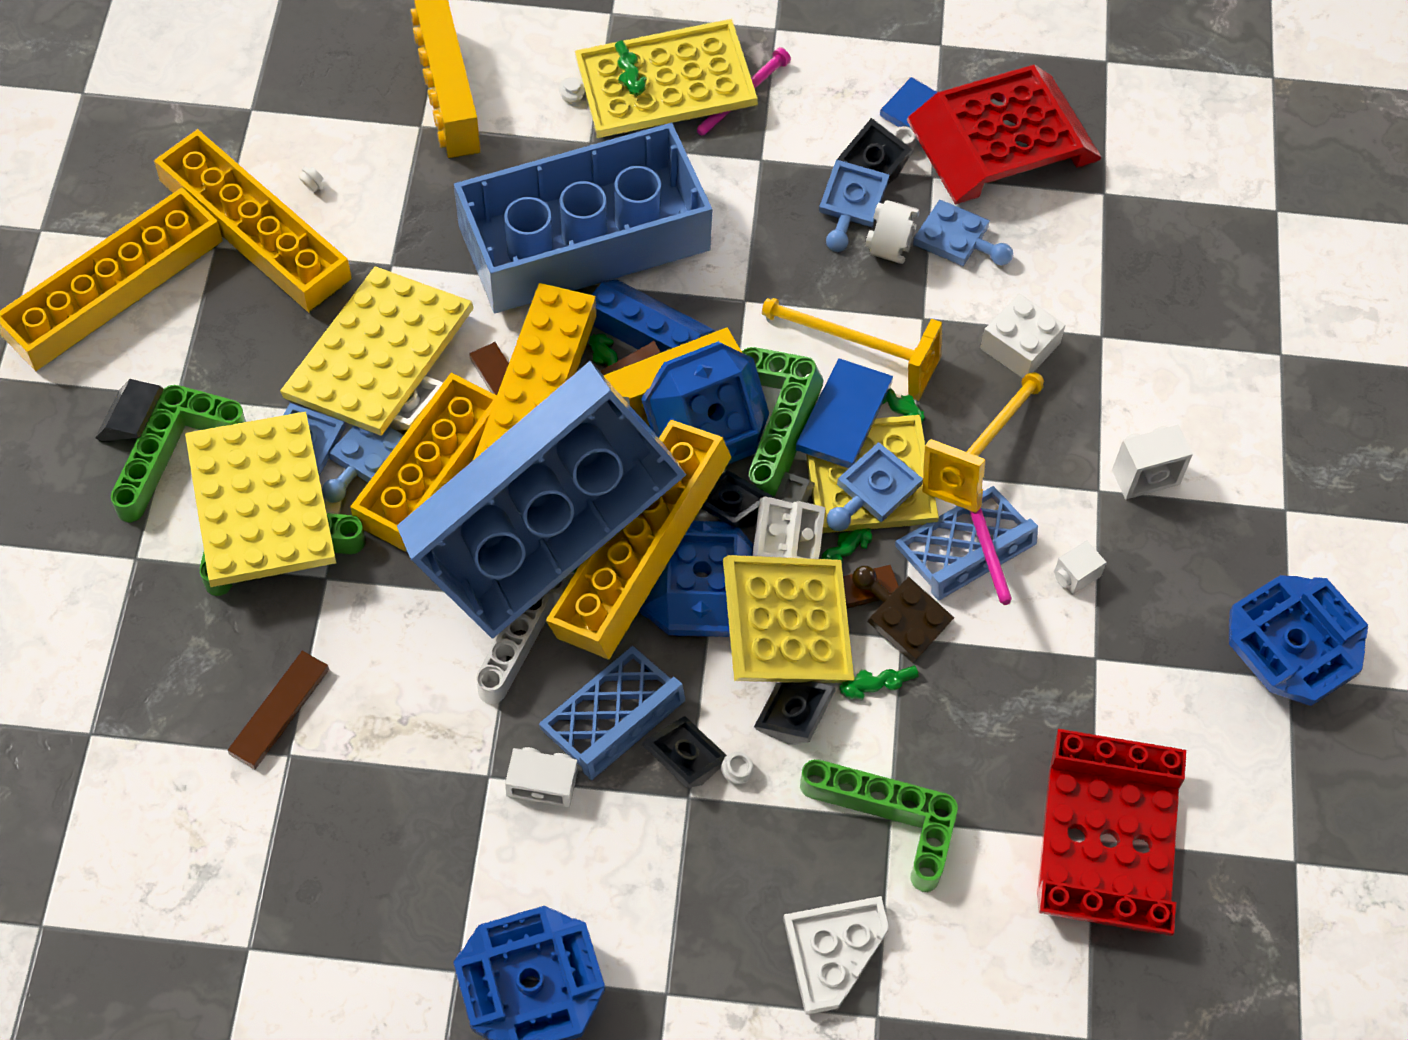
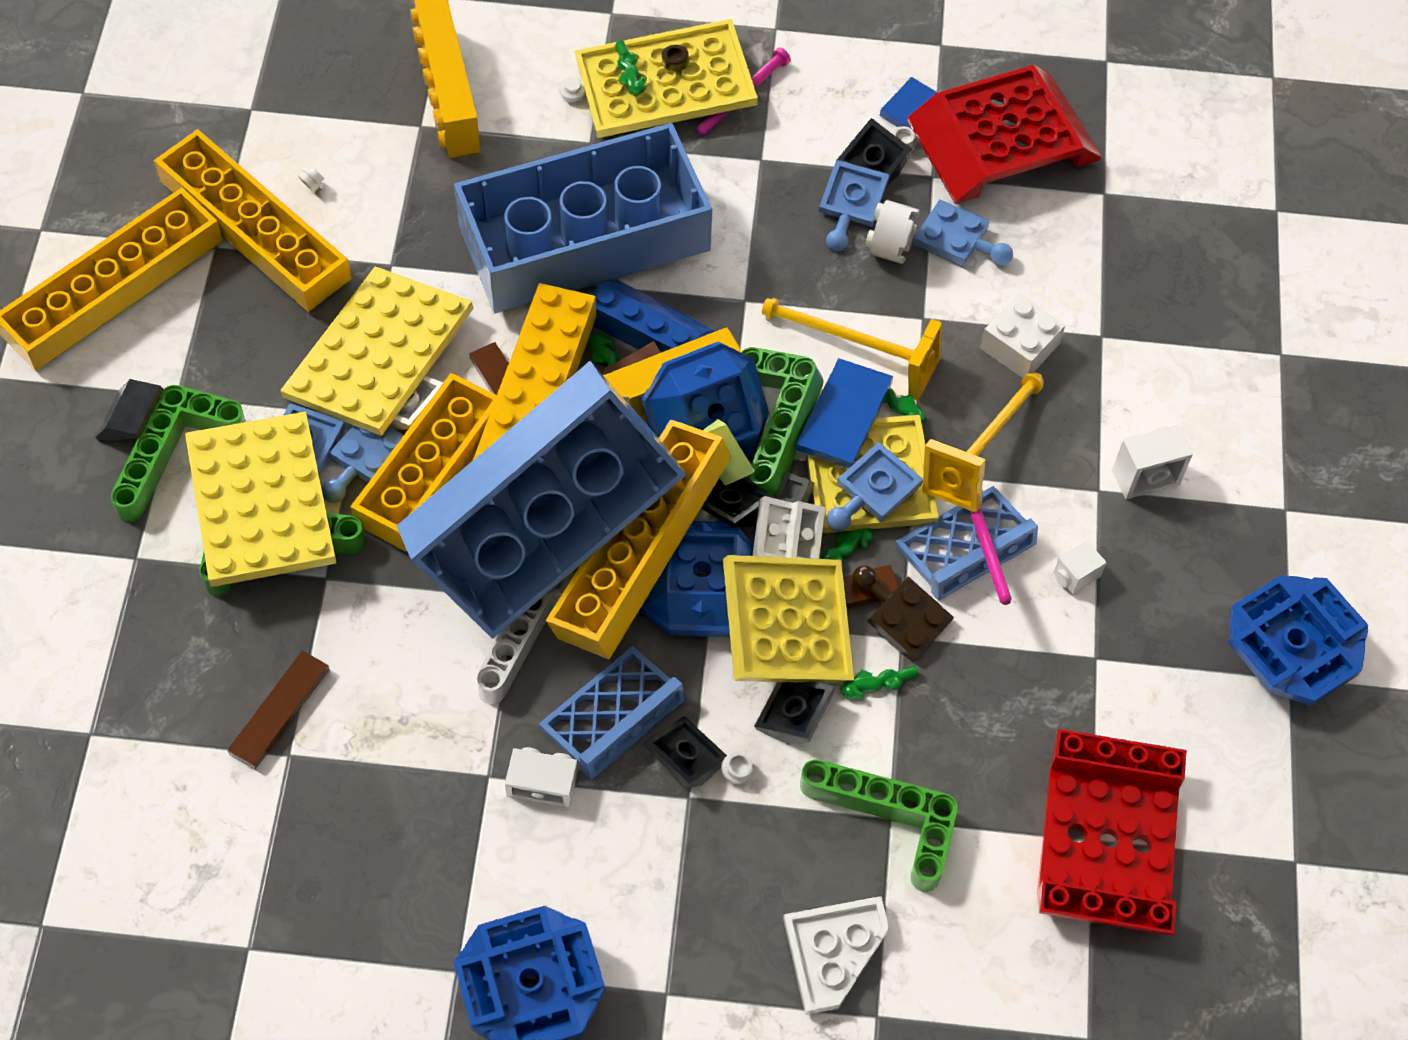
(675, 58): none -> dark brown tile
(738, 465): none -> yellowish green slope

